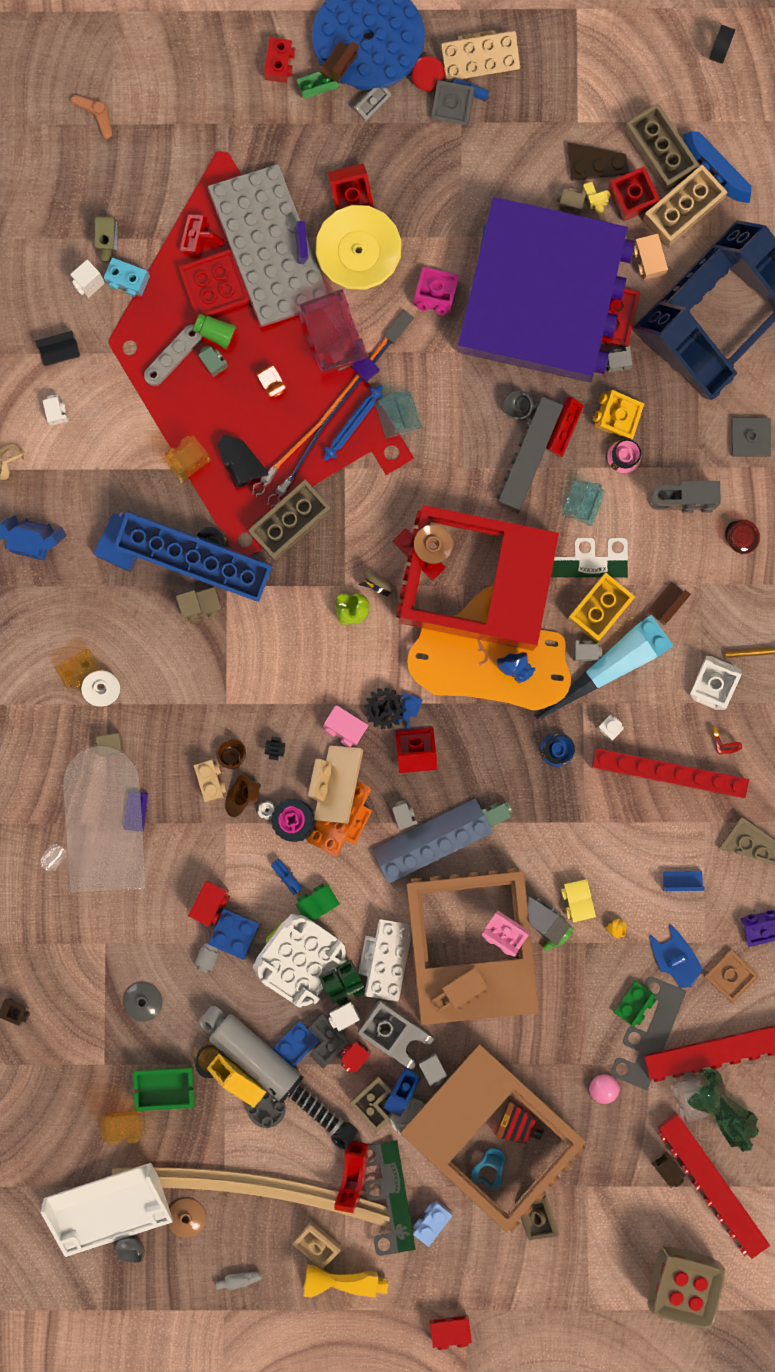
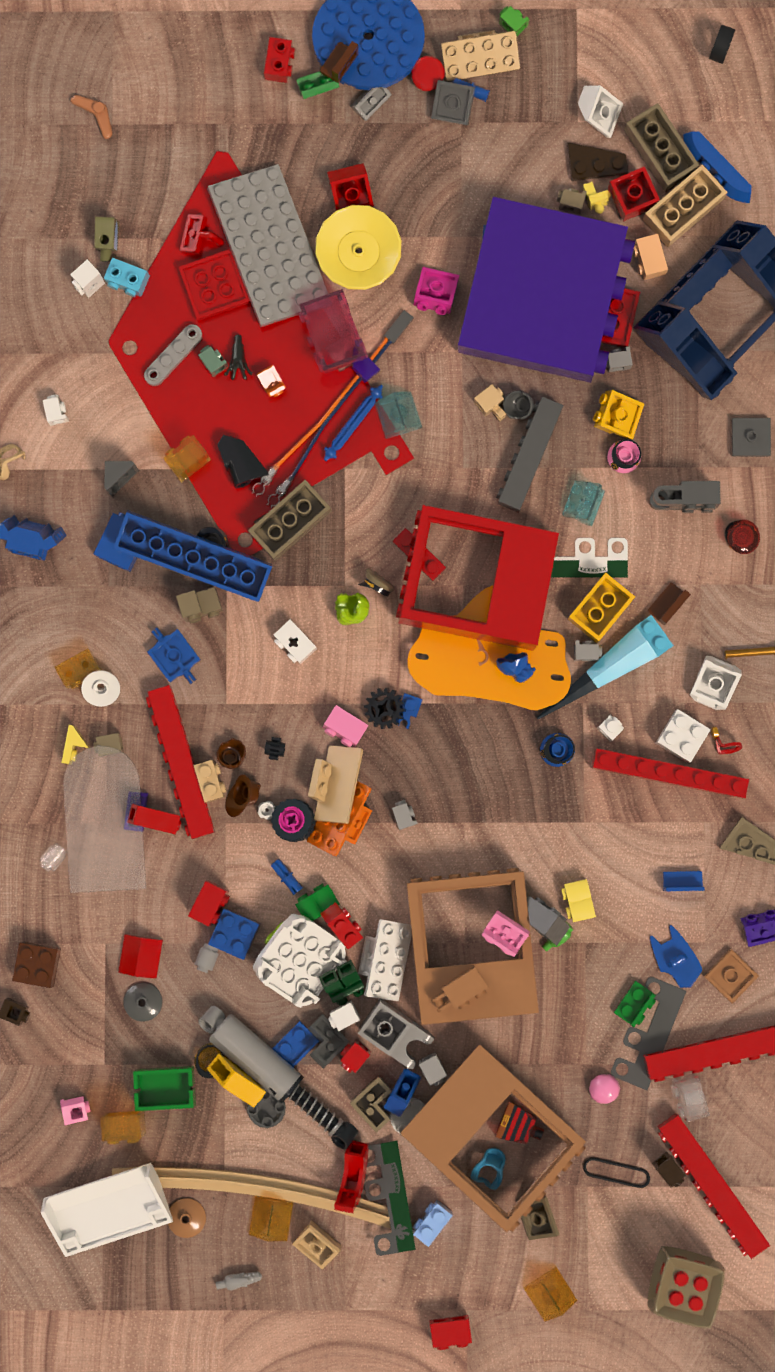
(36, 964): none -> reddish brown brick
(58, 348): black panel -> none
(73, 739): none -> light yellow slope
(74, 1115): none -> bright pink brick
(118, 474): none -> dark grey slope
(130, 1250): dark grey hair -> none
(140, 956): none -> red slope
(154, 819): none -> red brick
(174, 655): none -> blue plate
(181, 762): none -> red brick
(214, 330): bright green plant -> none
(238, 359): none -> pearl dark grey piece
(271, 1219): none -> clear yellow slope
(291, 631): none -> white brick
(301, 242): dark purple tile -> none
(342, 926): none -> red brick
(360, 1284): yellow hips -> none
(416, 750): red slope -> none
(432, 841): sand blue slope -> none
(437, 535): medium nougat dish -> none
(490, 401): none -> tan brick
(497, 813): sand green brick -> none
(513, 20): none -> bright green brick
(551, 1295): none -> clear yellow slope
(564, 426): red plate -> none
(600, 108): none -> white slope
(613, 1180): none -> black piece
(617, 928): yellow plate -> none
(682, 736): none -> white brick
(733, 1120): clear green hips -> none

